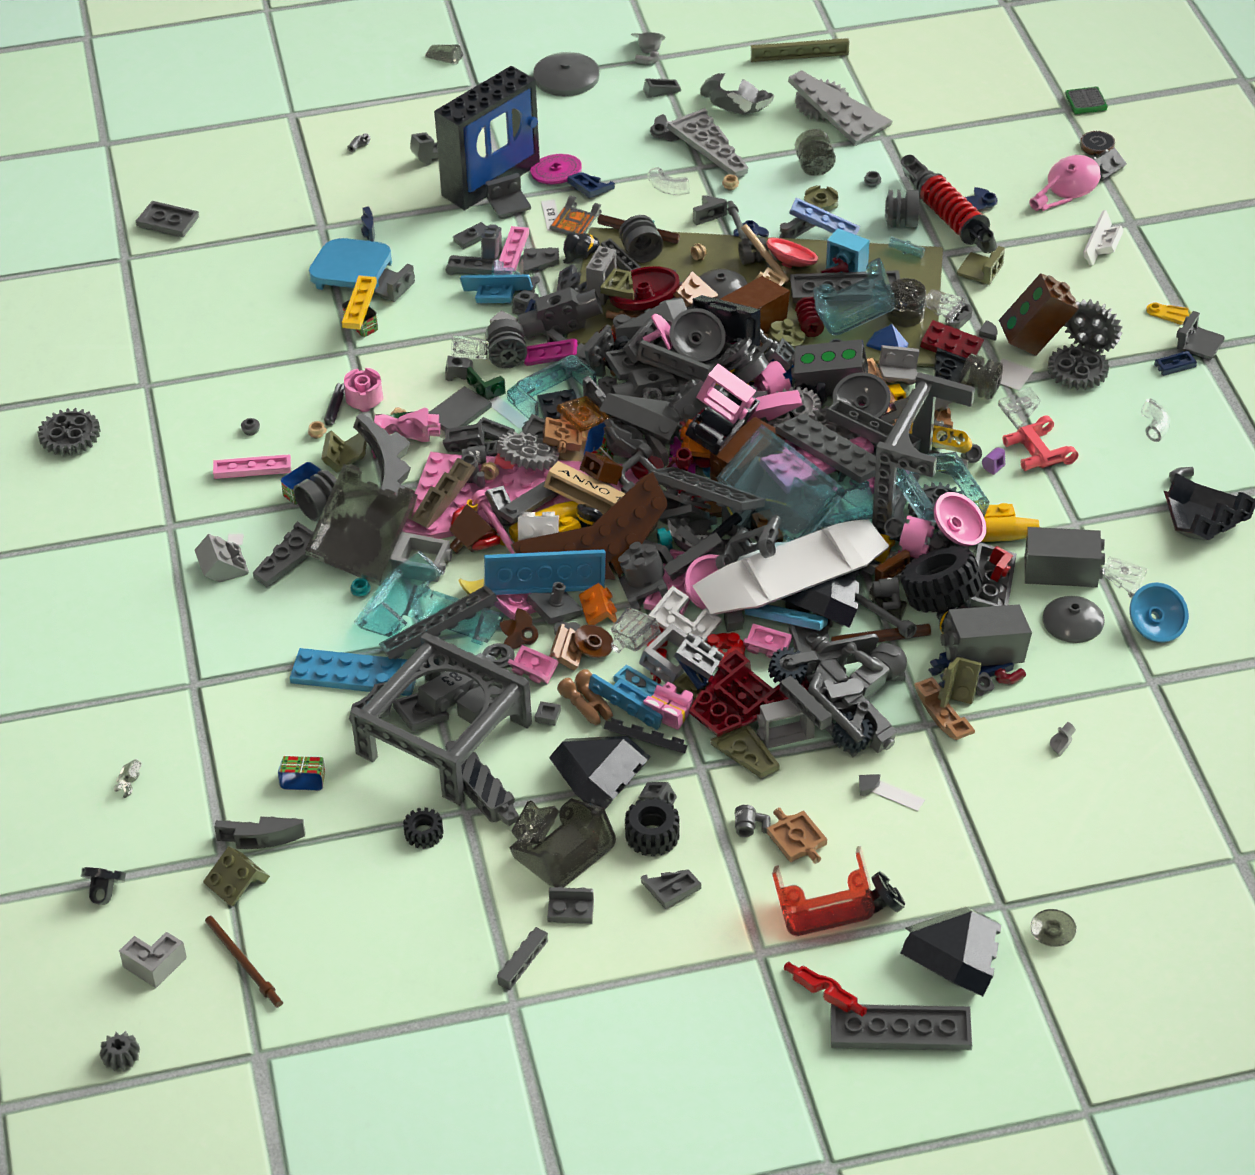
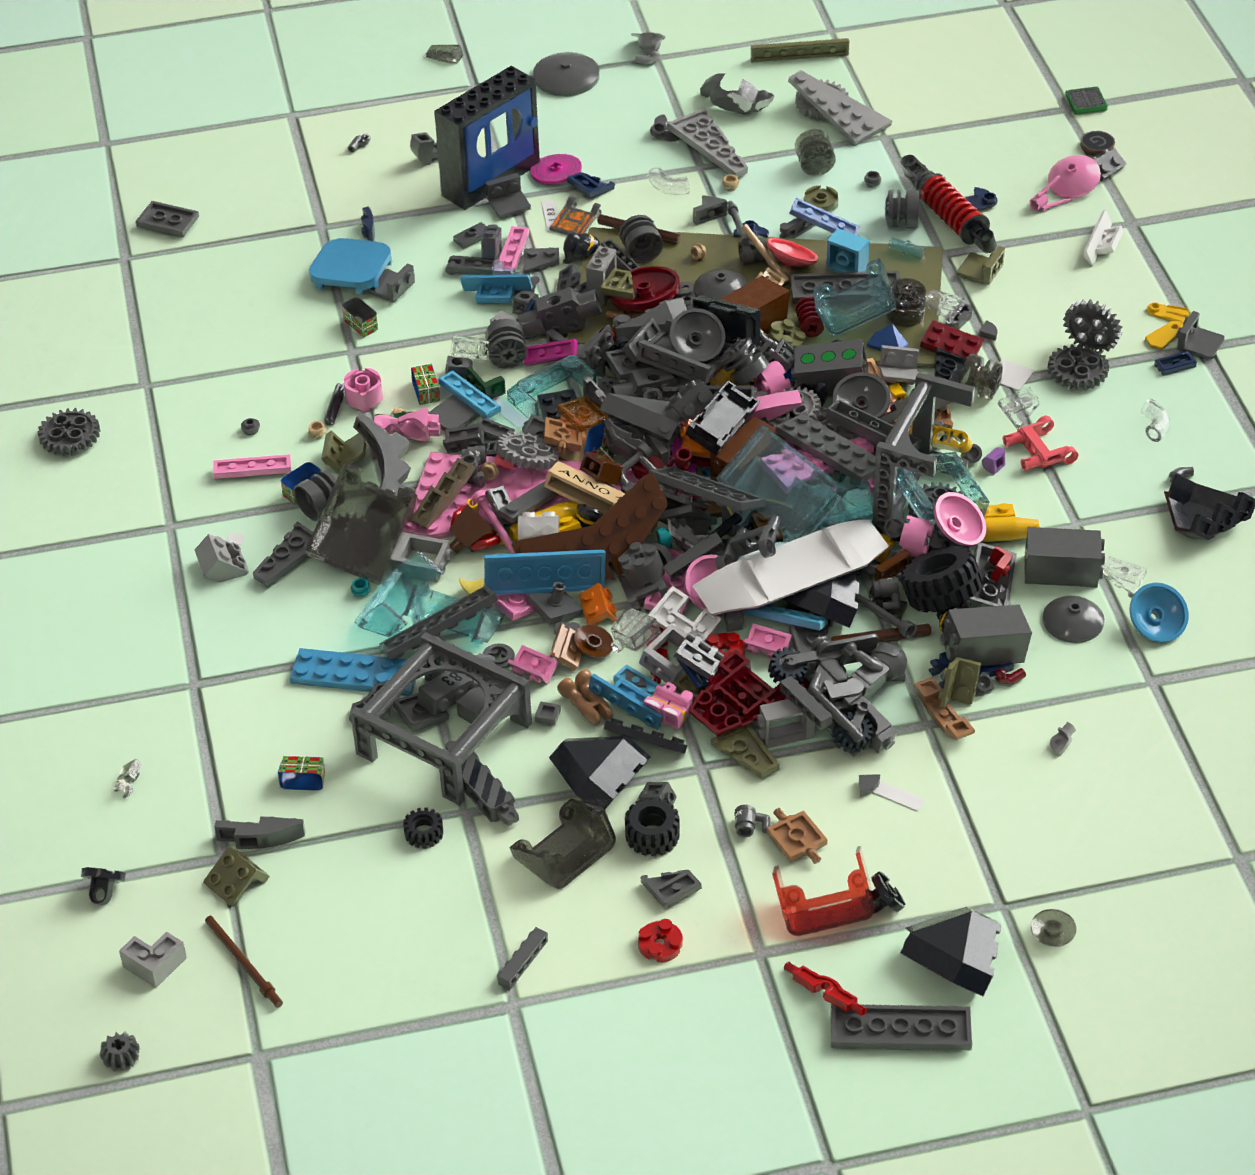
(359, 302): yellow plate -> none
(425, 384): none -> piece
(469, 395): none -> medium azure tile
(517, 628): reddish brown plate -> none
(534, 823): clear smoke bracket -> none
(571, 905): dark grey bracket -> none
(660, 87): dark grey slope -> none
(660, 930): none -> red plate
(662, 330): bright pink shield -> none
(692, 288): wing -> none
(721, 403): bright pink window -> none
(843, 266): dark red piece -> none
(1038, 314): reddish brown brick -> none
(1164, 335): none -> yellow piece

